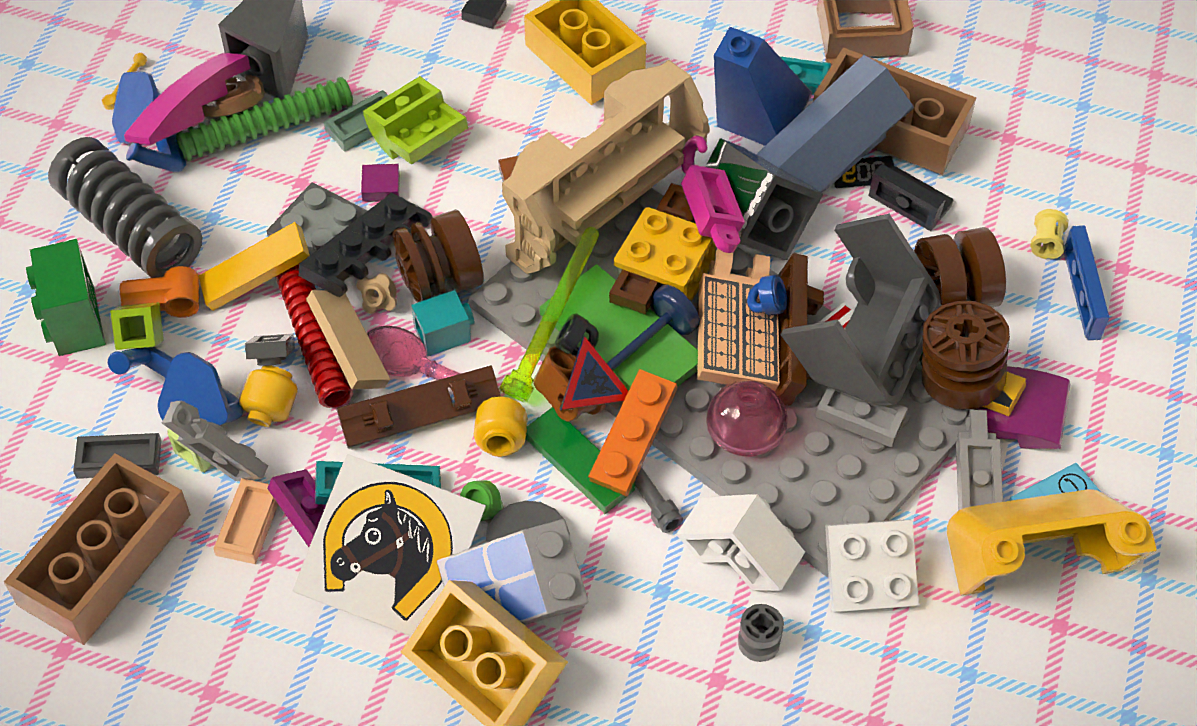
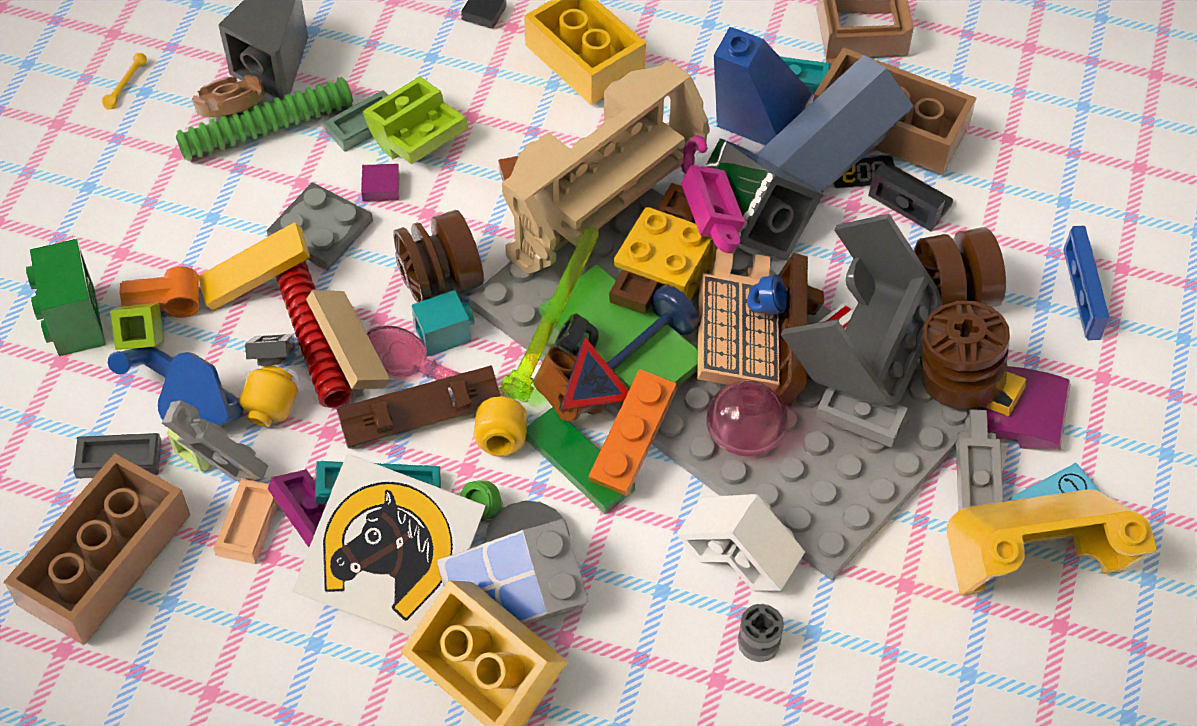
(120, 194): dark grey piece -> none
(134, 94): piece -> none
(183, 100): dark pink slope -> none
(359, 243): black hinge -> none
(385, 289): tan plate -> none
(663, 513): dark grey bar -> none
(871, 565): white plate -> none
(1049, 233): light yellow bush -> none

